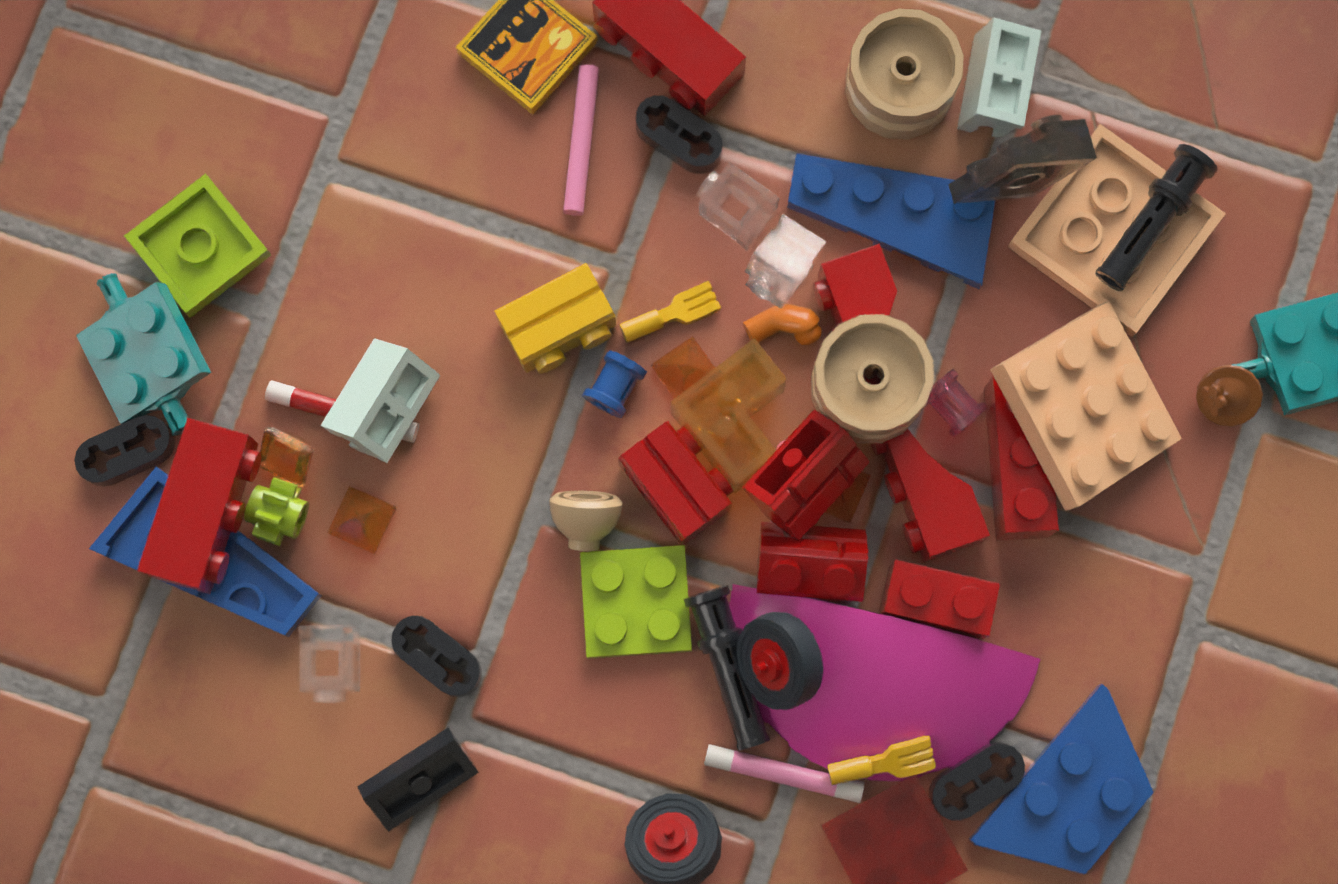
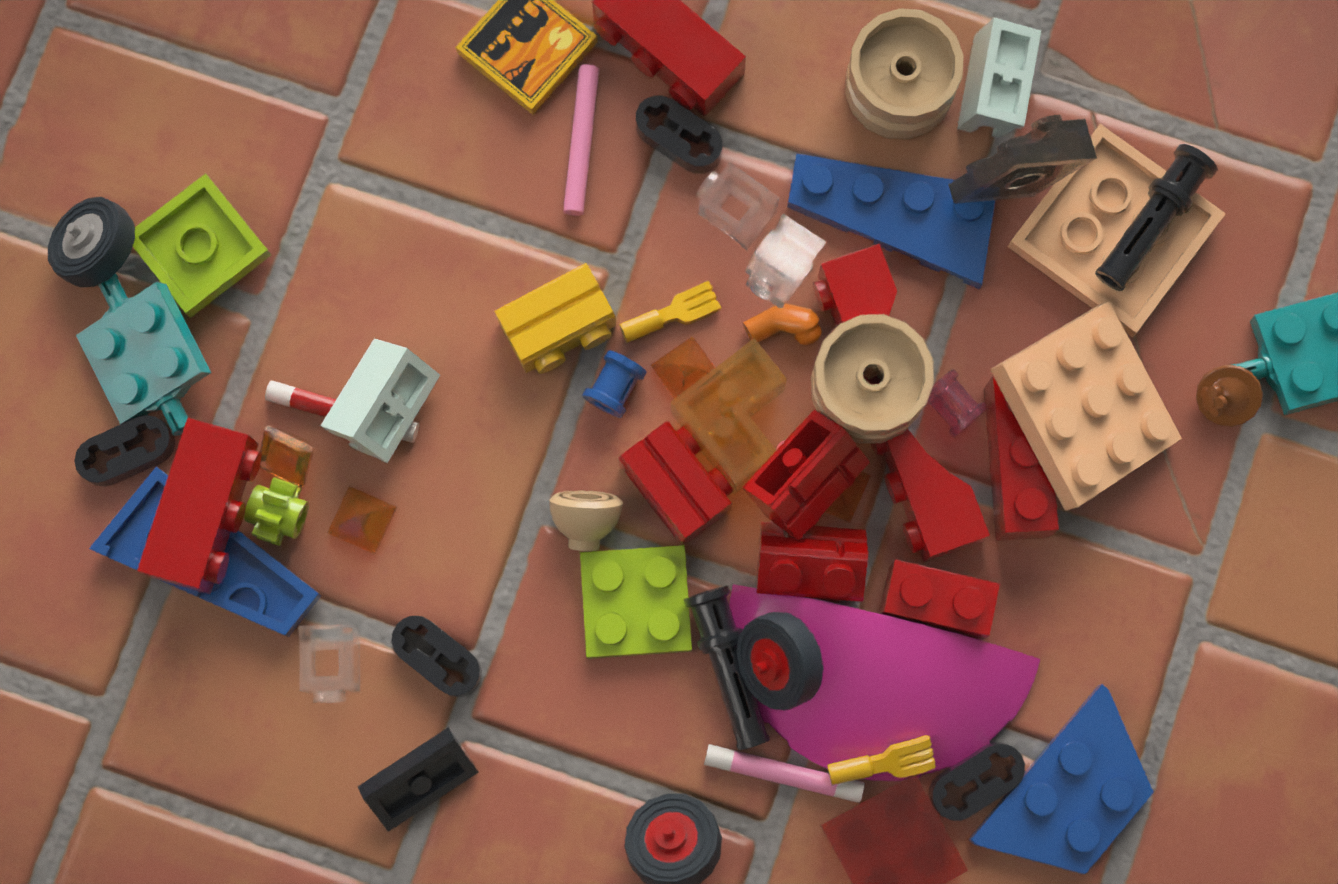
(91, 242): none -> black wheel

